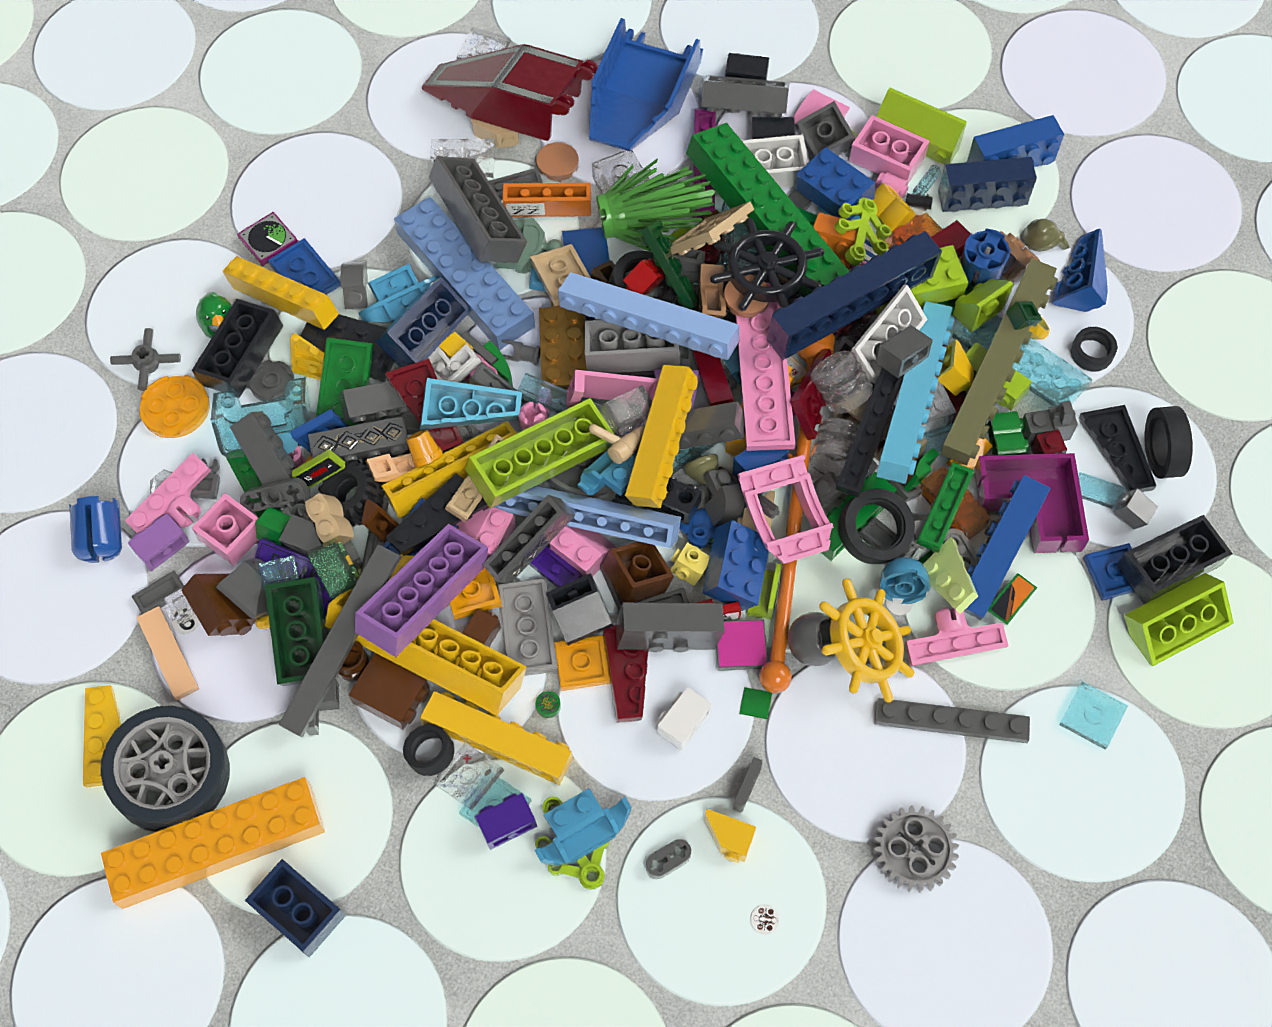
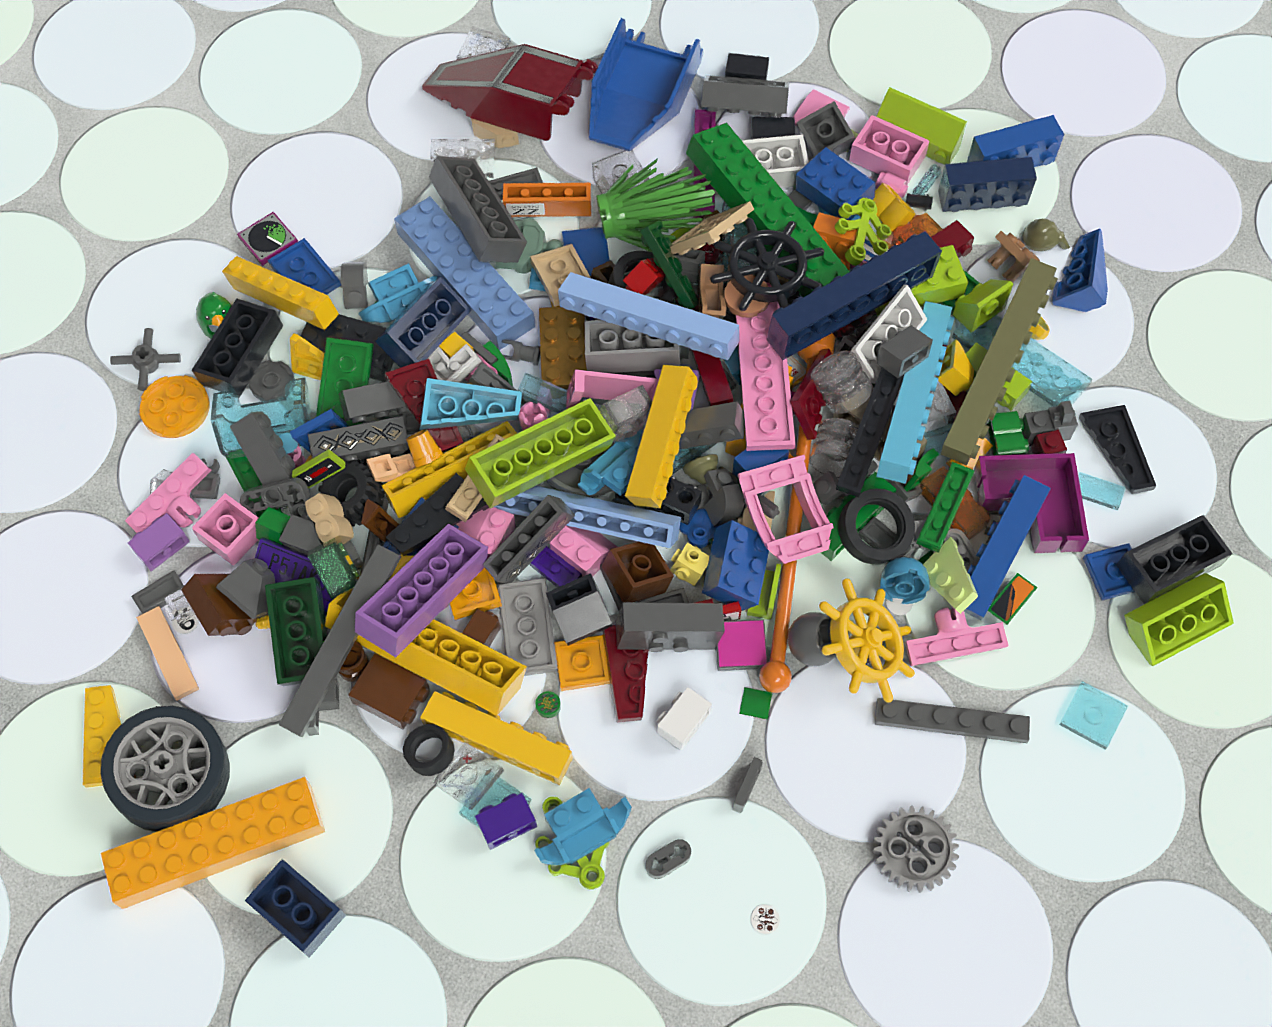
(95, 529): blue cylinder -> none
(278, 570): clear light blue brick -> none
(557, 161): nougat tile -> none
(622, 447): tan piece -> none
(730, 835): yellow slope -> none
(975, 259): blue cylinder -> none
(1023, 314): dark green slope -> none
(1091, 363): black tyre -> none
(1135, 508): brick -> none
(1168, 442): black tyre -> none

